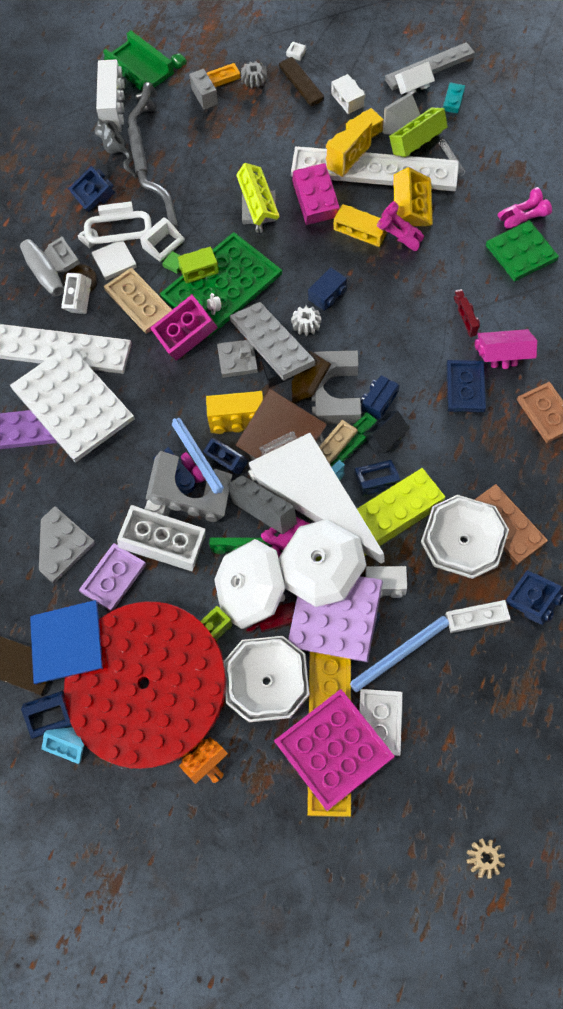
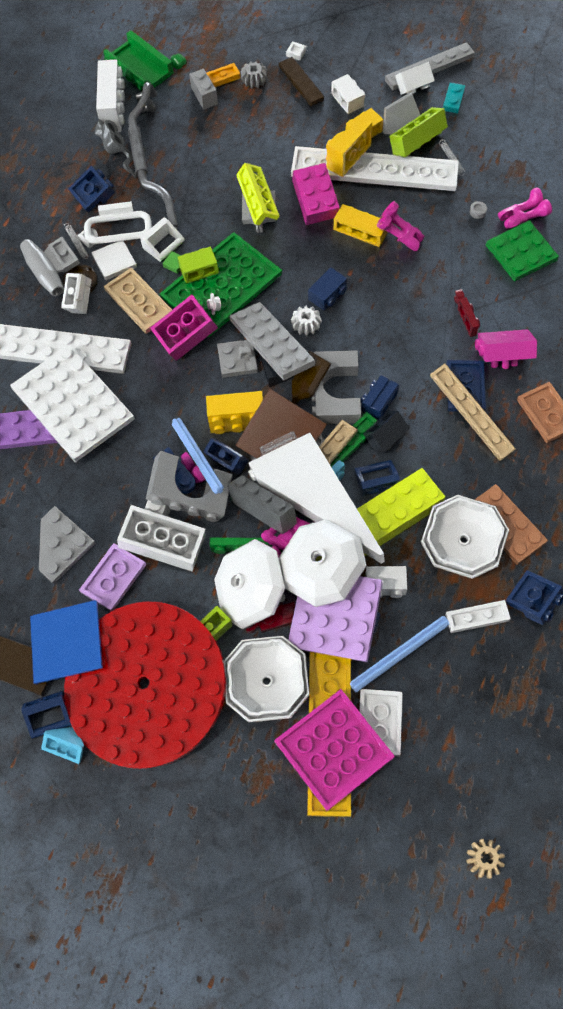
(76, 242): none -> white piece
(204, 761): orange plate -> none
(413, 196): yellow slope -> none
(472, 412): none -> tan tile
(478, 210): none -> light grey tile

